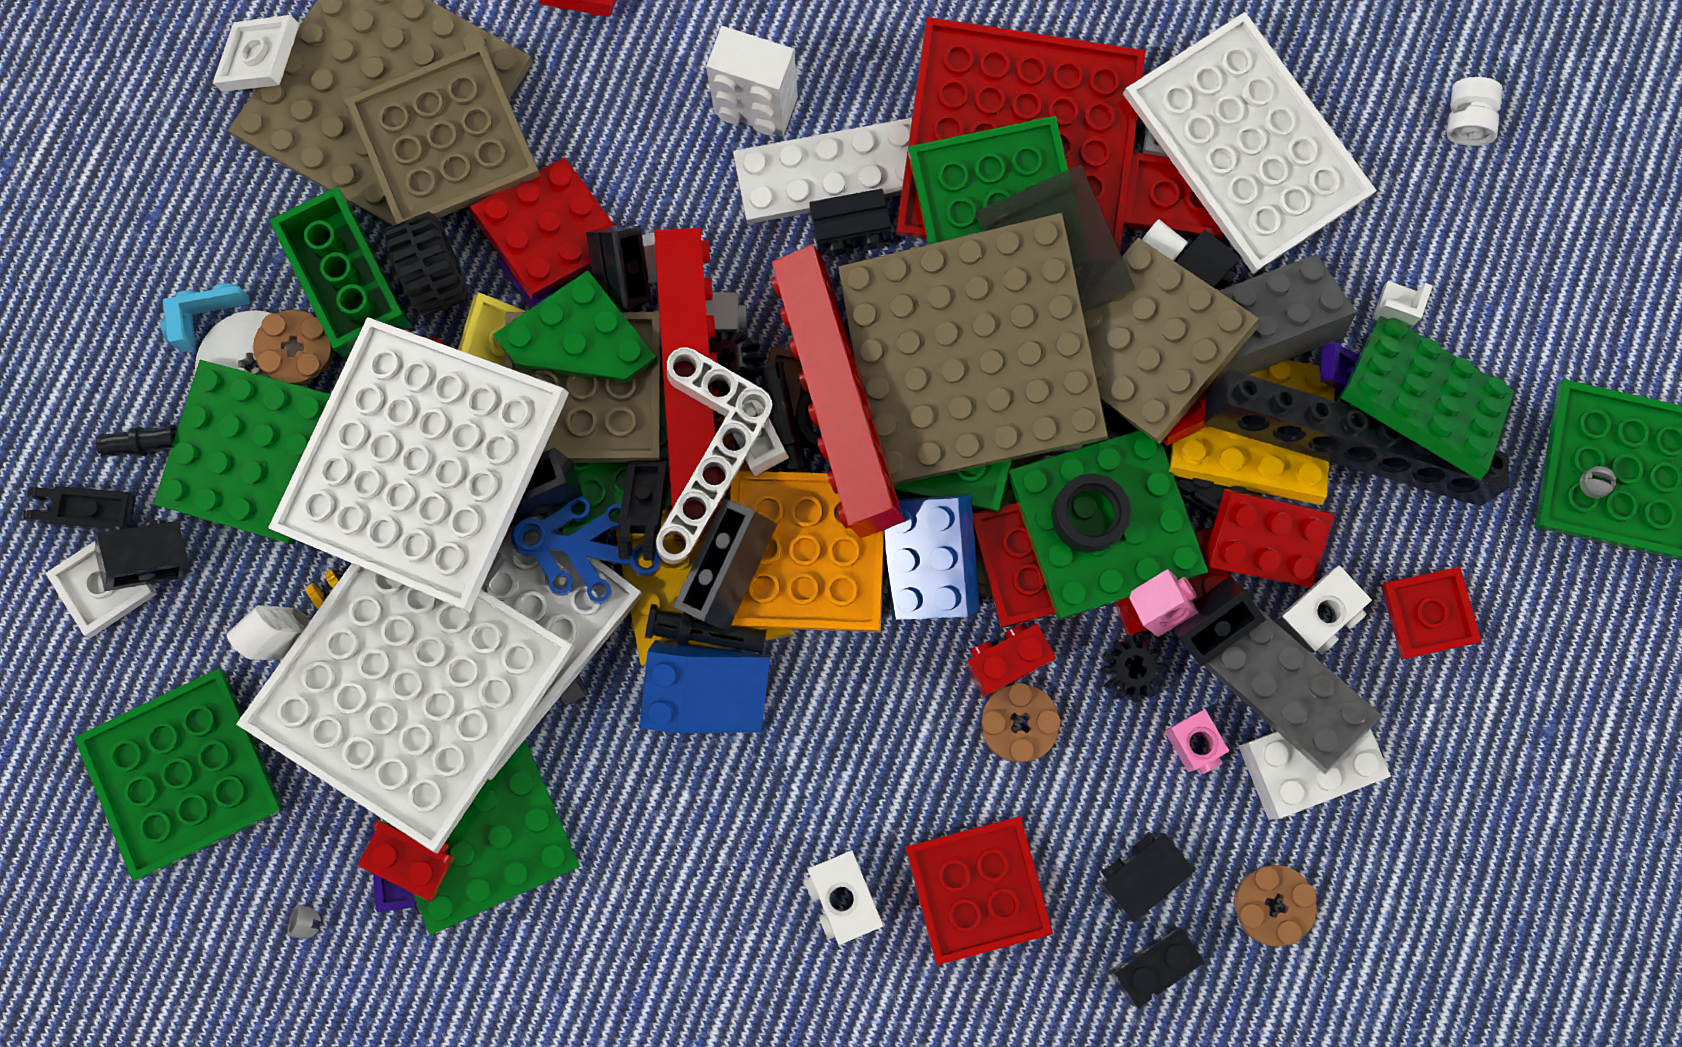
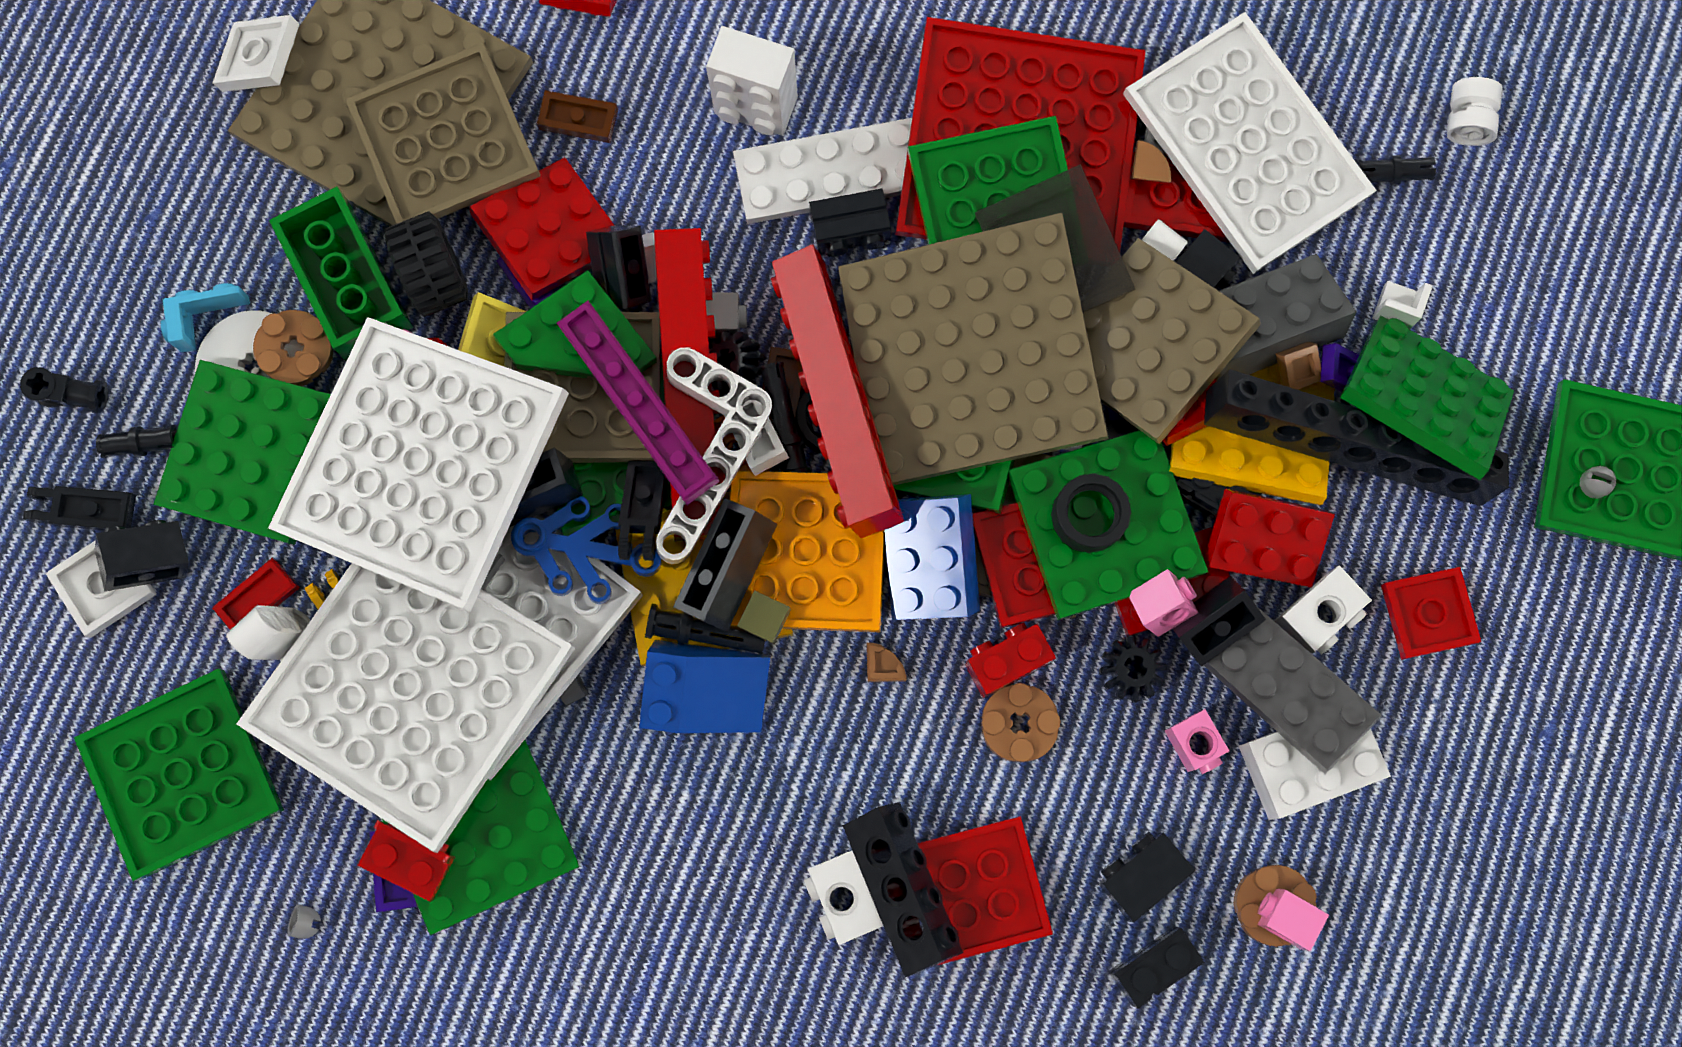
(63, 390): none -> black connector
(265, 587): none -> red tile
(577, 116): none -> reddish brown plate
(638, 403): none -> magenta tile
(764, 617): none -> olive tile
(883, 665): none -> medium nougat tile
(885, 879): none -> black brick
(1150, 164): none -> medium nougat tile
(1291, 918): none -> bright pink brick
(1299, 366): none -> medium nougat plate
(1398, 169): none -> black pin

